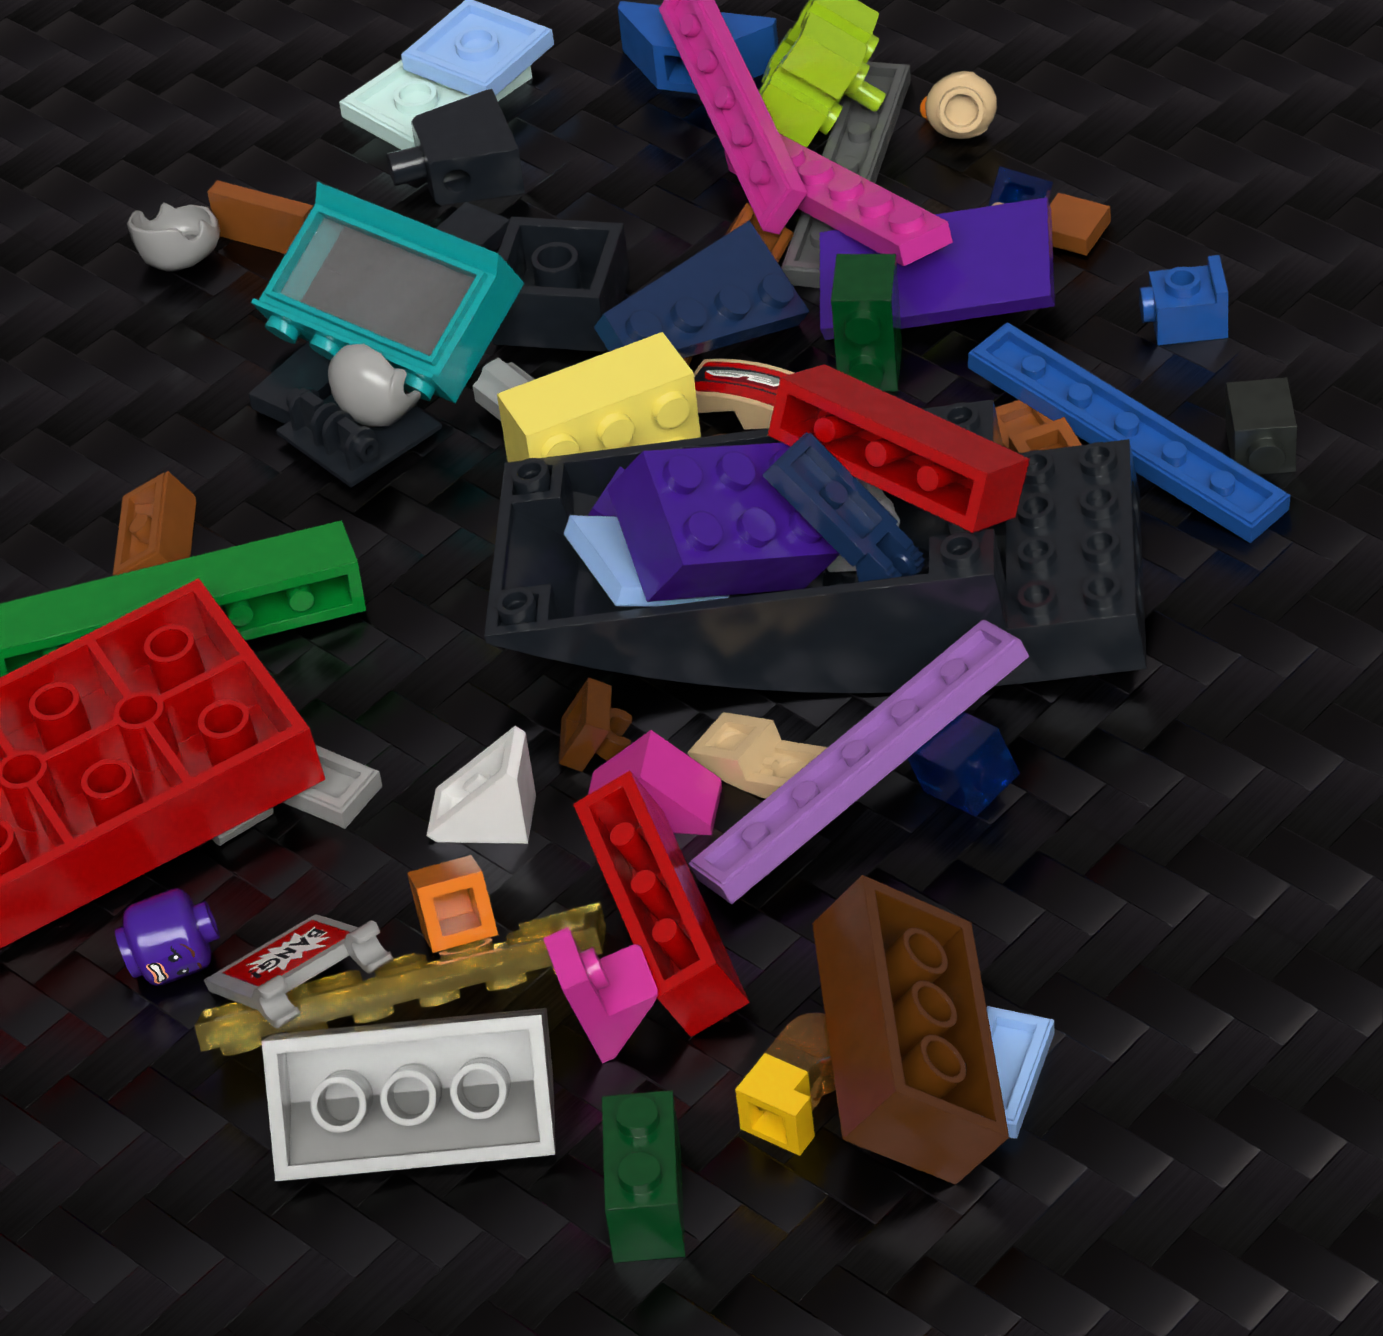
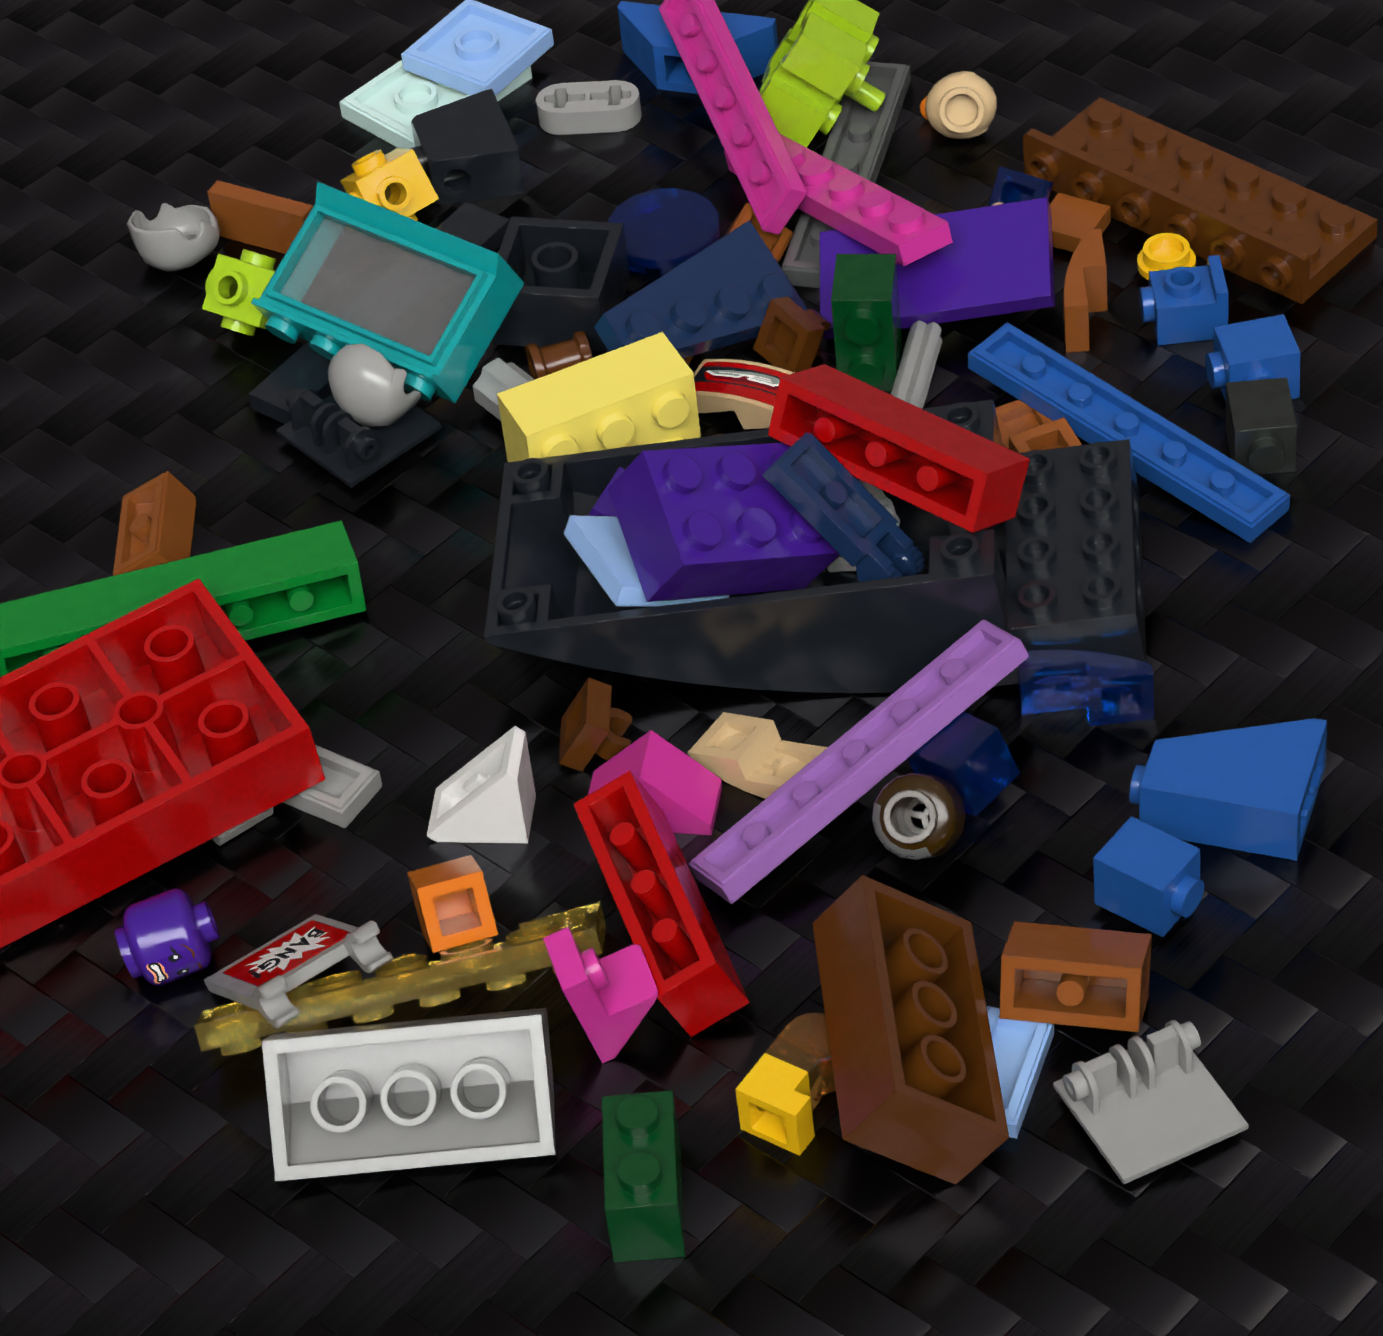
(234, 285): none -> lime brick
(391, 182): none -> yellow brick
(557, 356): none -> reddish brown bush
(588, 107): none -> light grey beam
(666, 227): none -> clear blue tile
(790, 335): none -> reddish brown tile
(897, 812): none -> dark brown head
(917, 363): none -> light grey axle
(1075, 976): none -> dark orange brick
(1084, 290): none -> dark orange slope
(1103, 683): none -> clear blue slope
(1148, 877): none -> blue brick
(1150, 1102): none -> light grey hinge
(1163, 253): none -> yellow plate
(1214, 200): none -> reddish brown bracket
(1235, 786): none -> blue slope
(1254, 352): none -> blue brick

